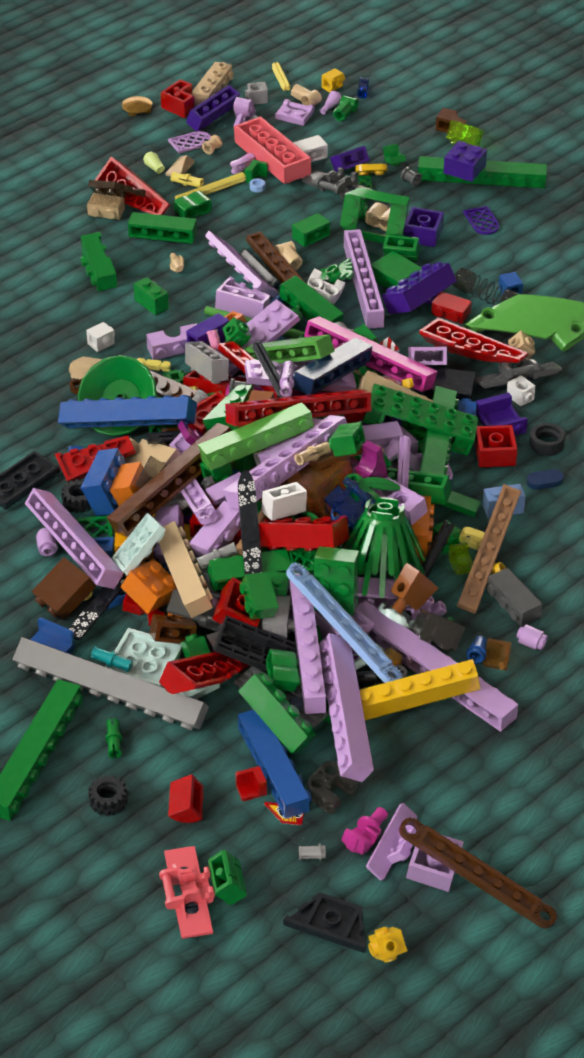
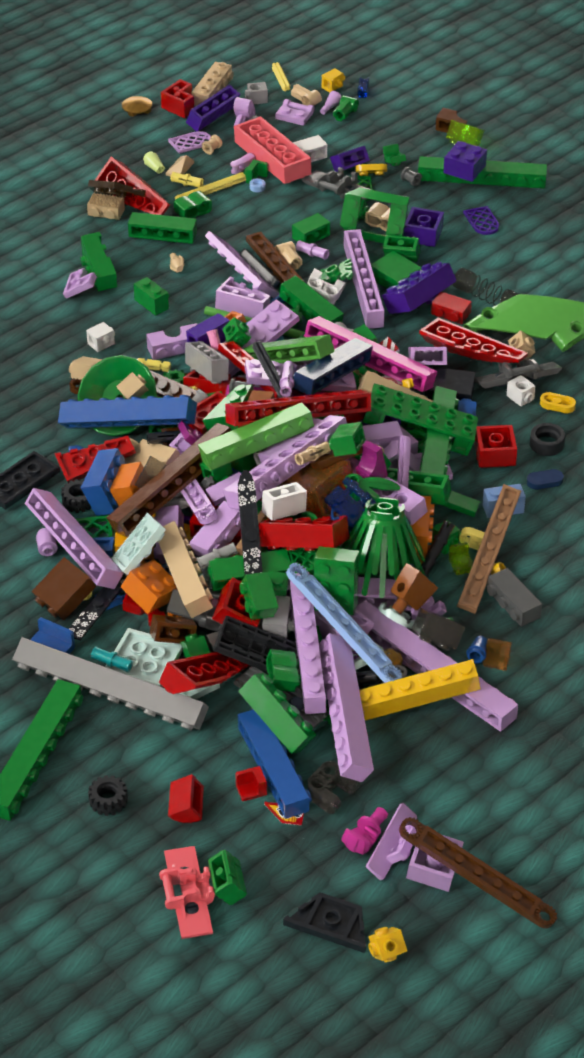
(79, 282): none -> lavender tile
(113, 738): green pin -> none
(132, 386): none -> tan brick
(312, 249): none -> lavender pin
(312, 852): light grey pin -> none
(499, 411): dark purple panel -> none
(510, 281): blue brick -> none
(532, 637): lavender brick -> none
(557, 402): none -> yellow plate

